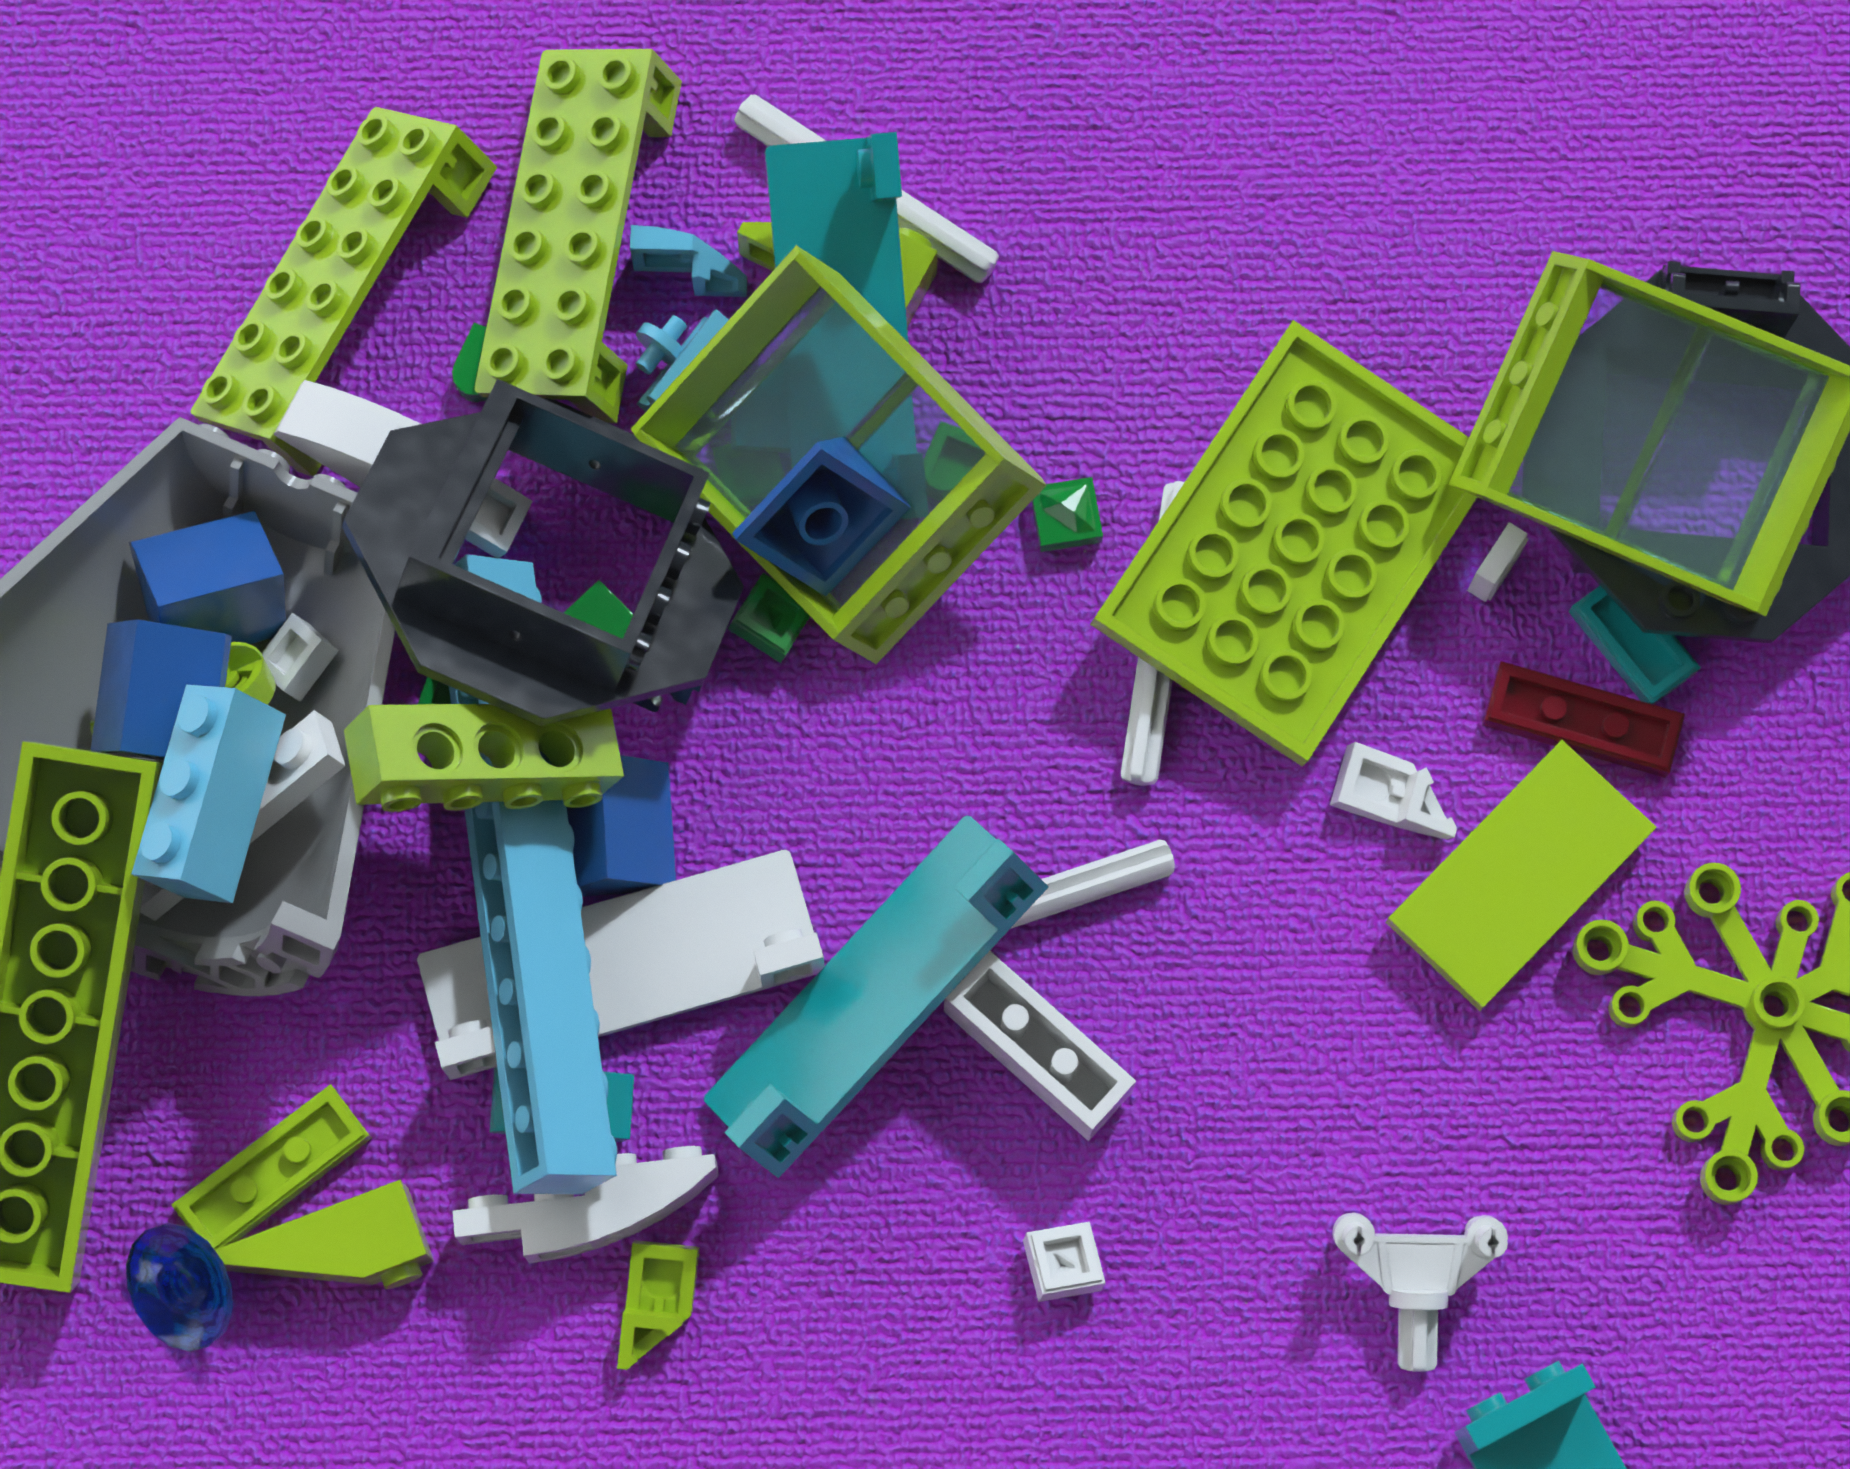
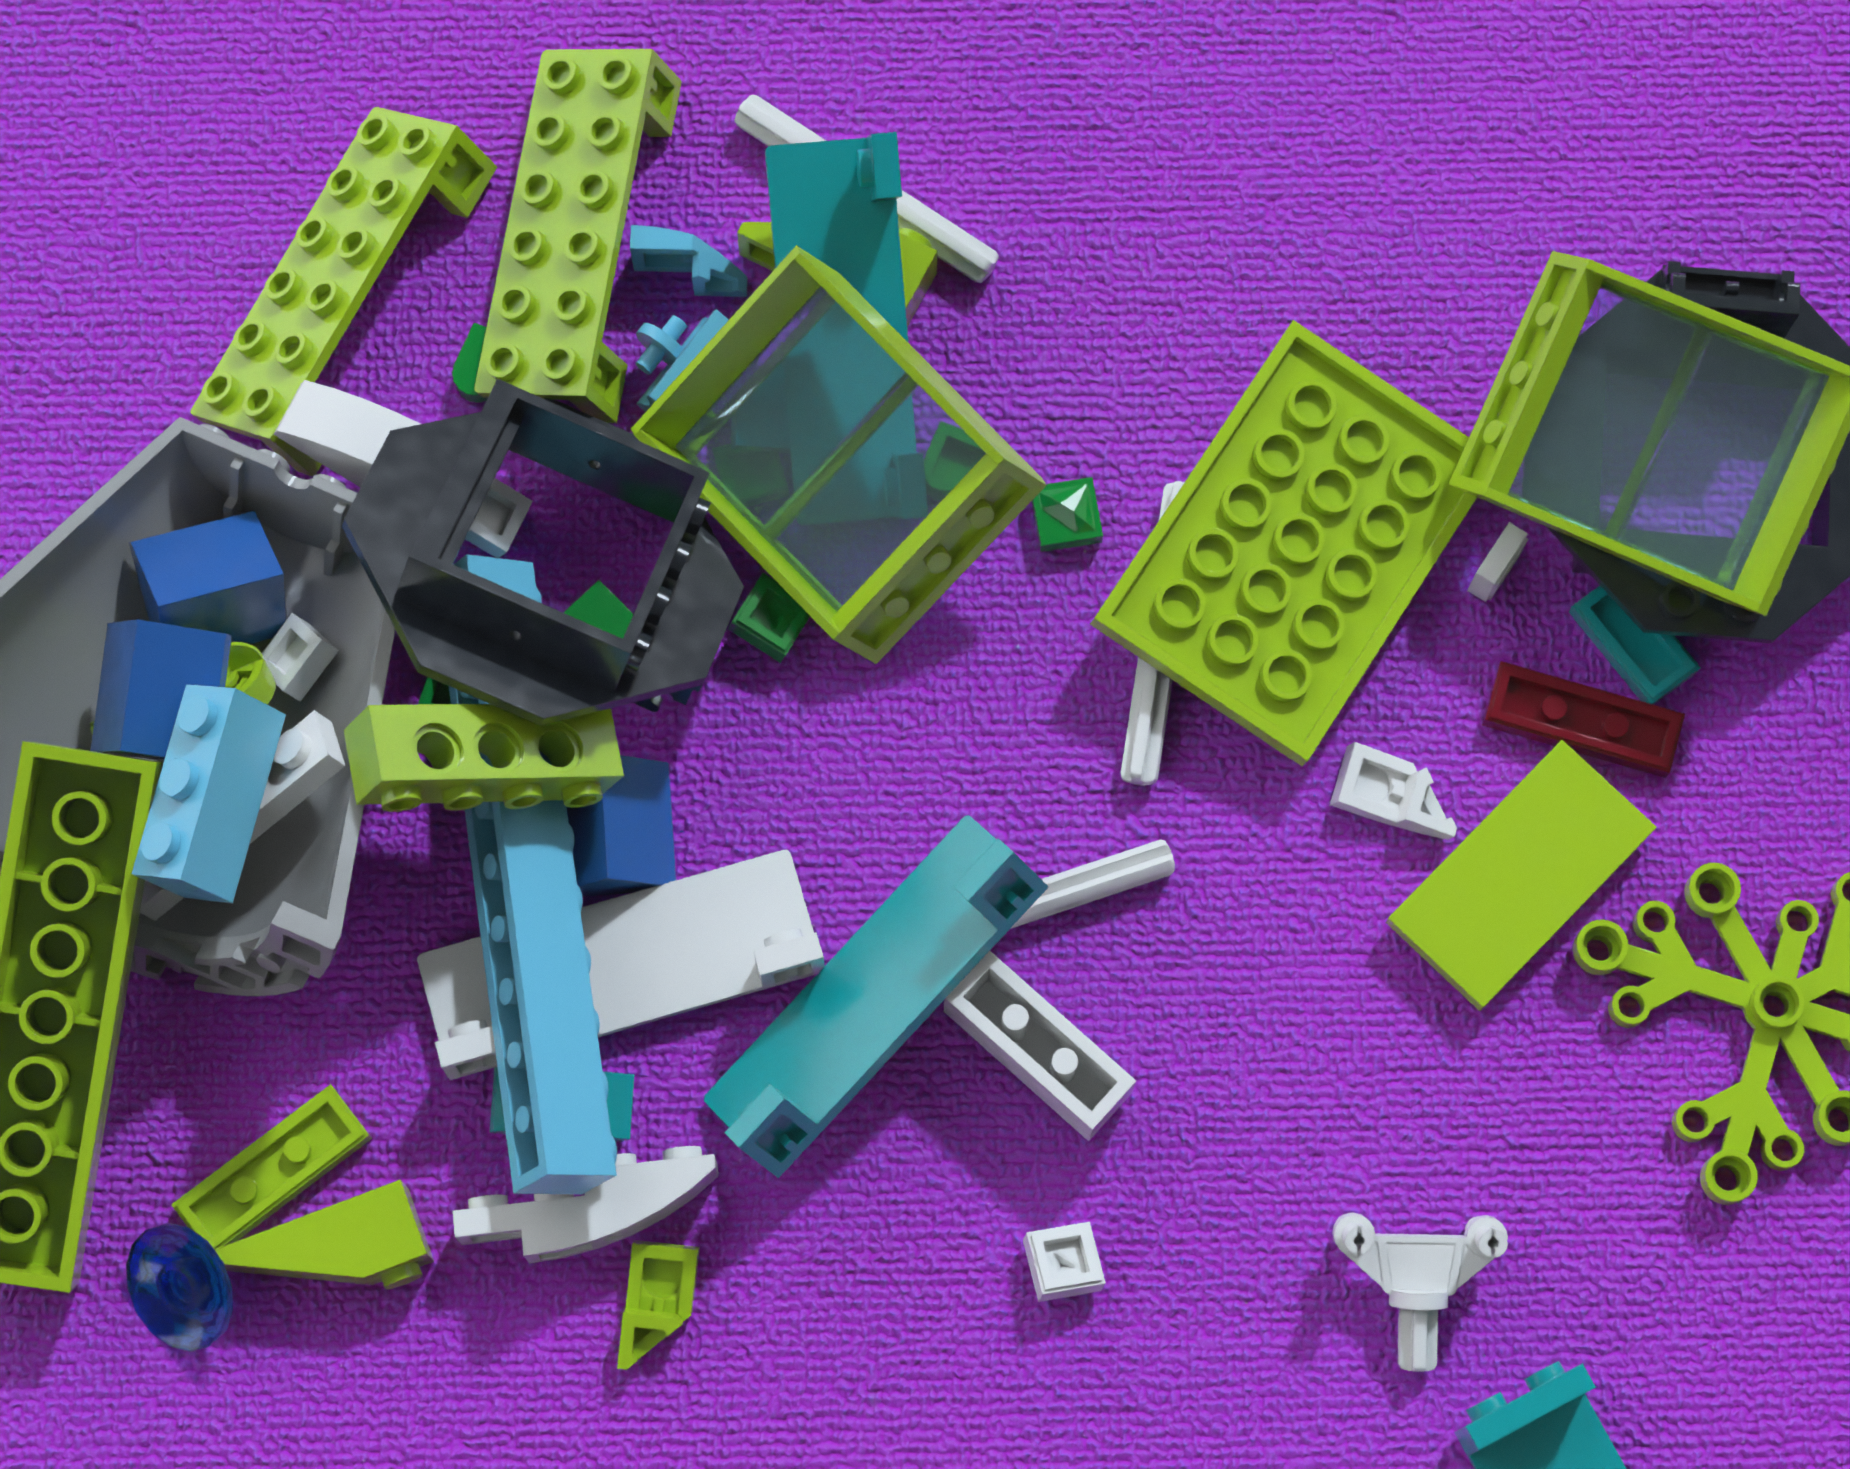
(823, 515): blue slope -> none

